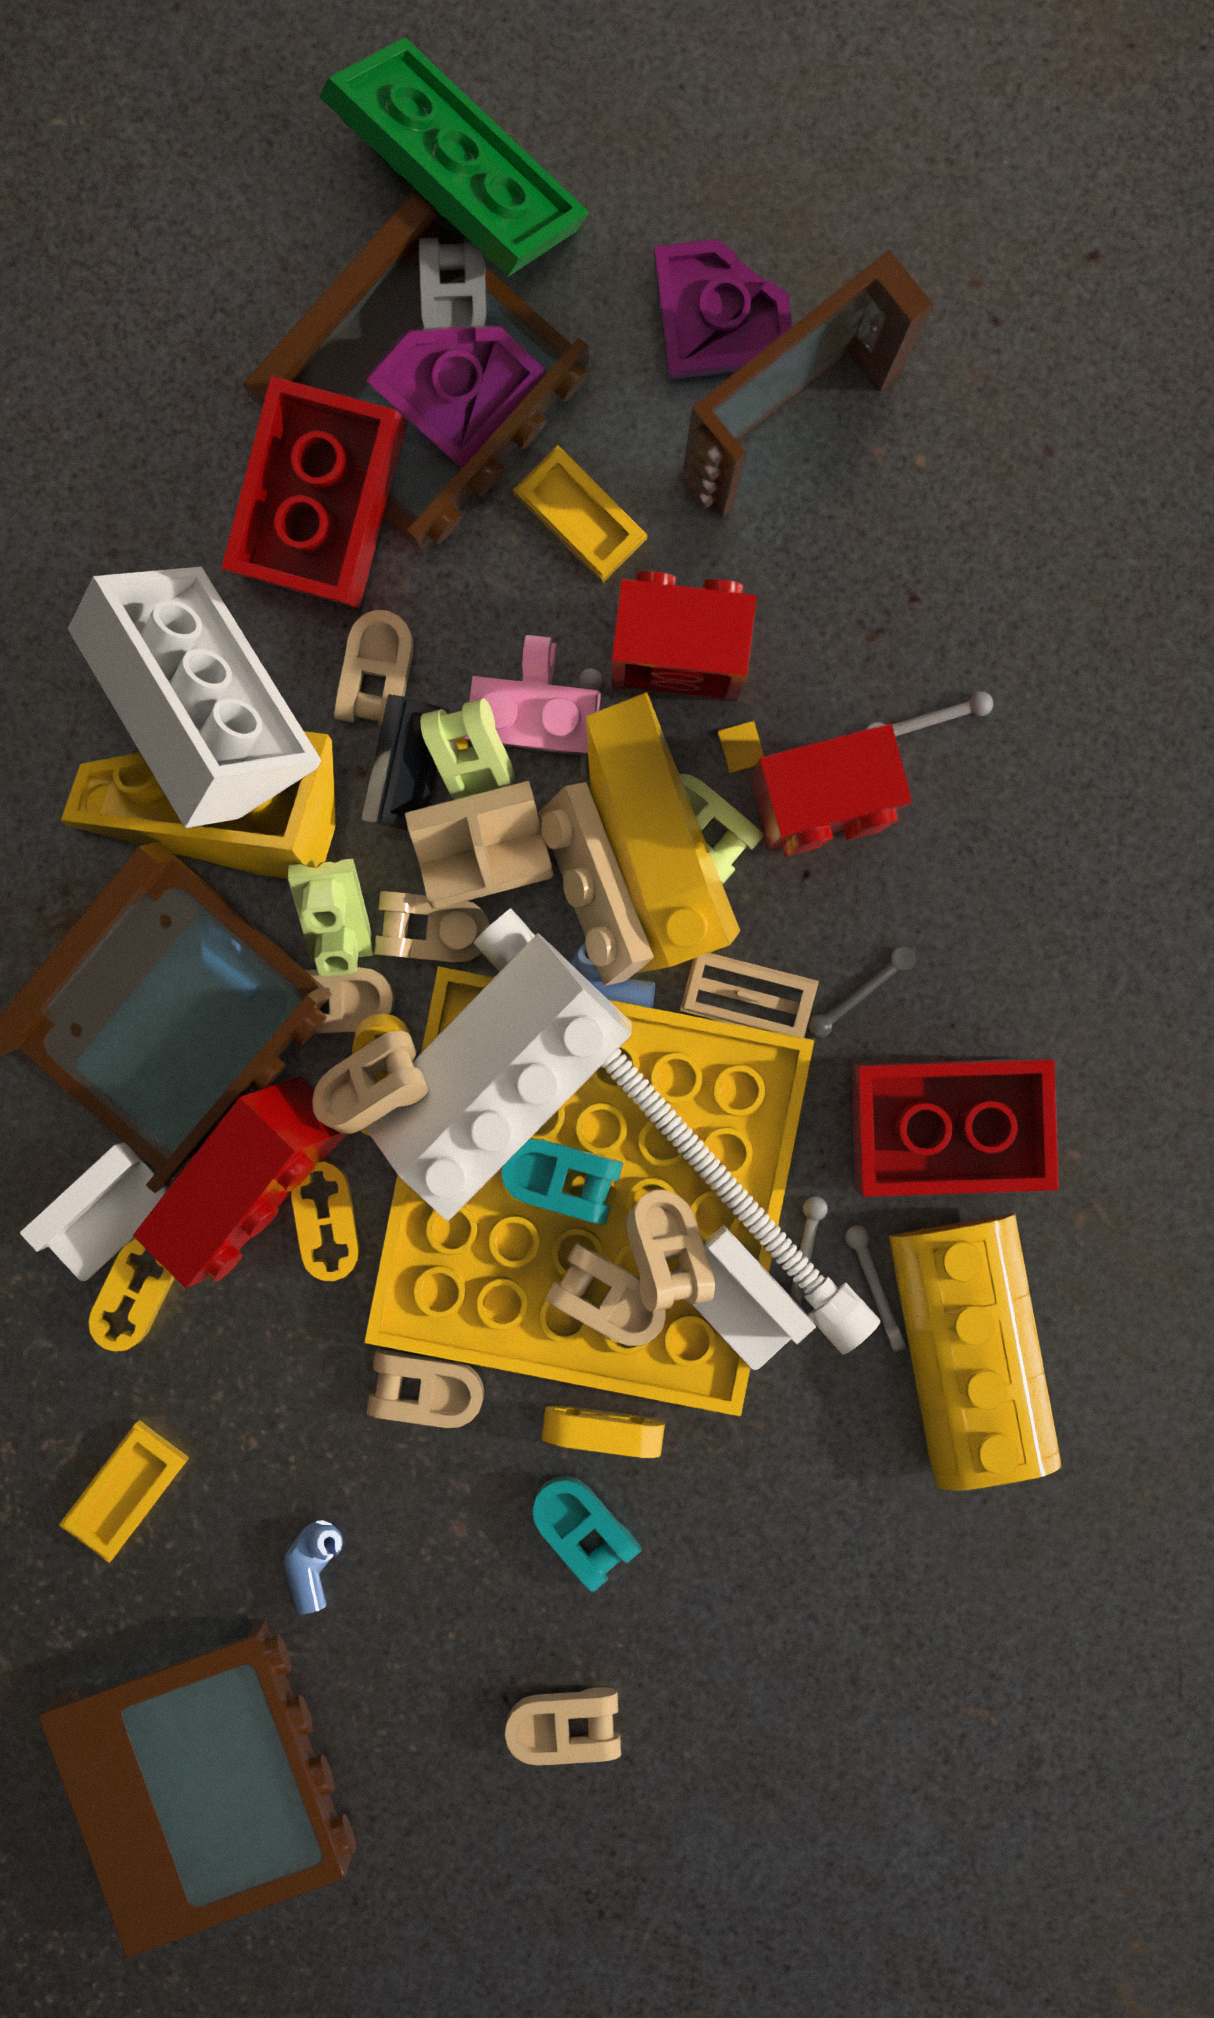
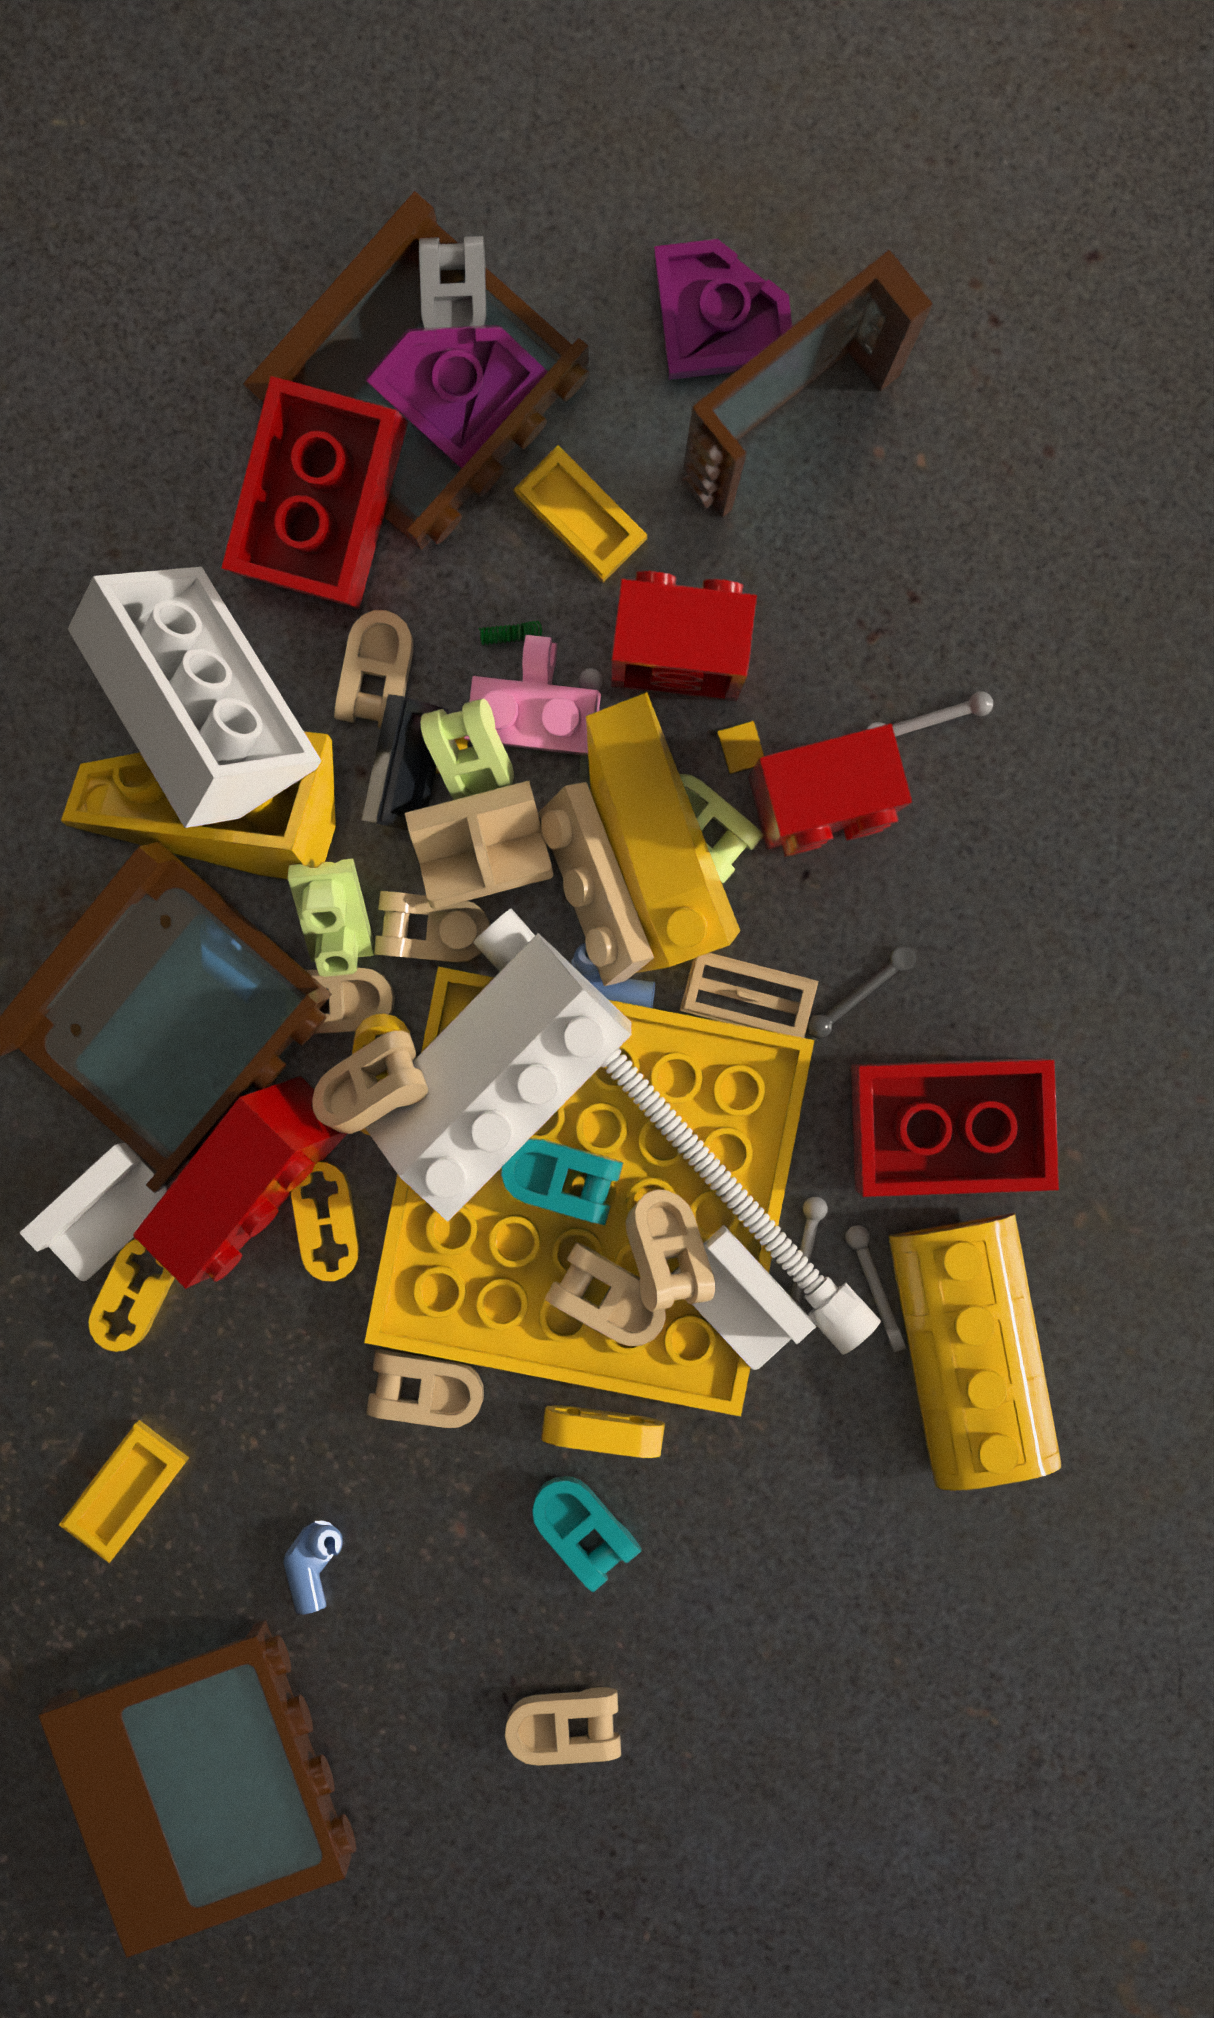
(454, 155): green plate -> none
(503, 636): none -> green leg

